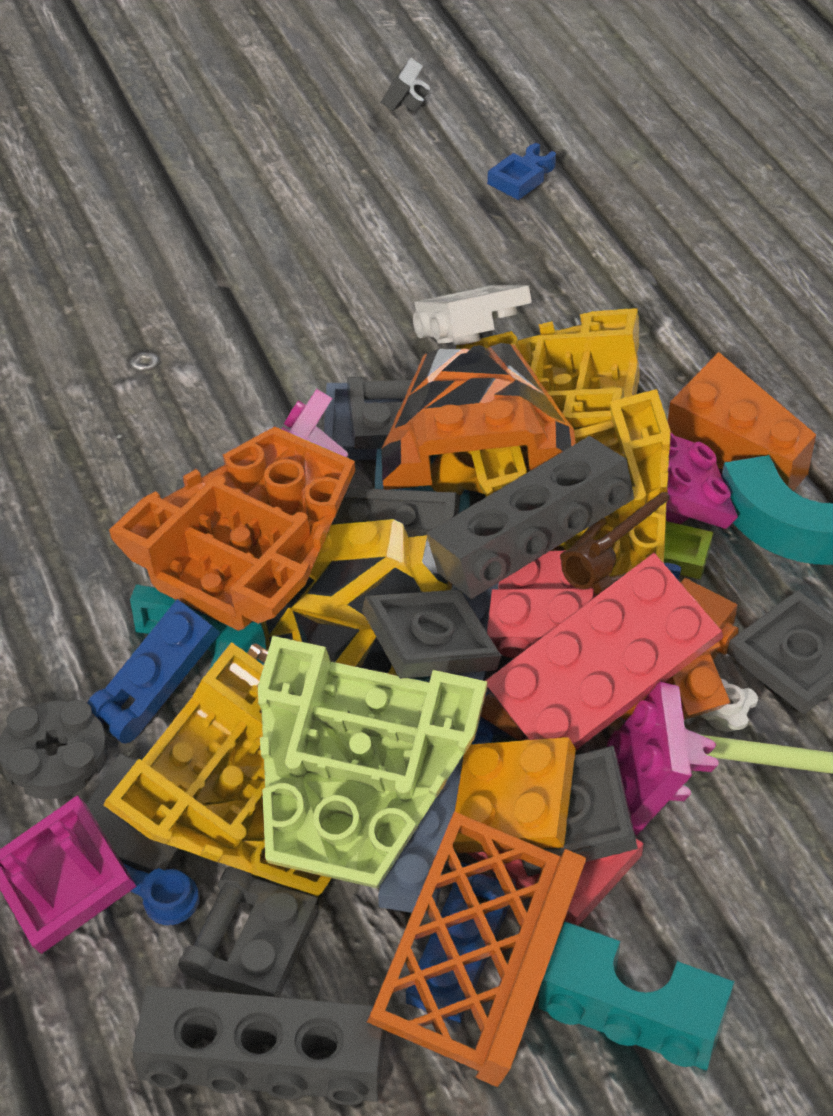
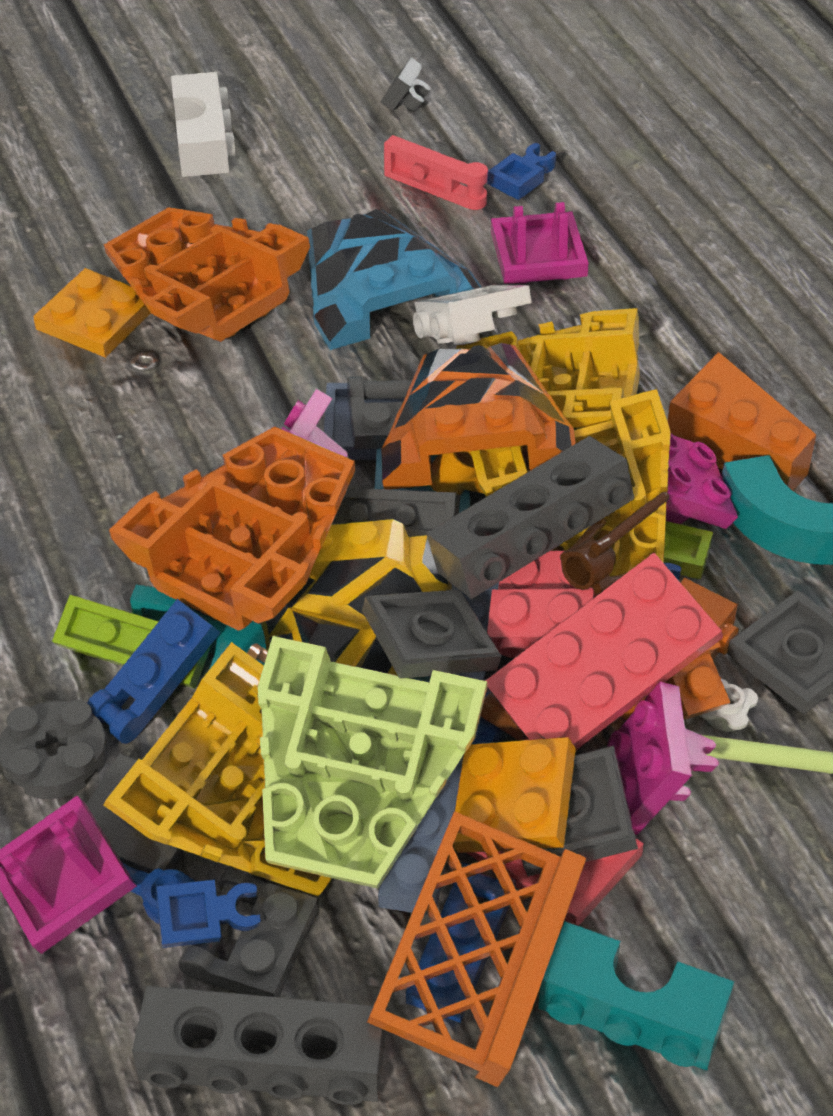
(92, 313): none -> light orange plate
(108, 634): none -> lime plate
(193, 912): none -> blue plate
(202, 124): none -> white arch
(207, 273): none -> orange wedge
(371, 266): none -> dark azure wedge
(436, 173): none -> coral plate
(539, 246): none -> dark pink plate

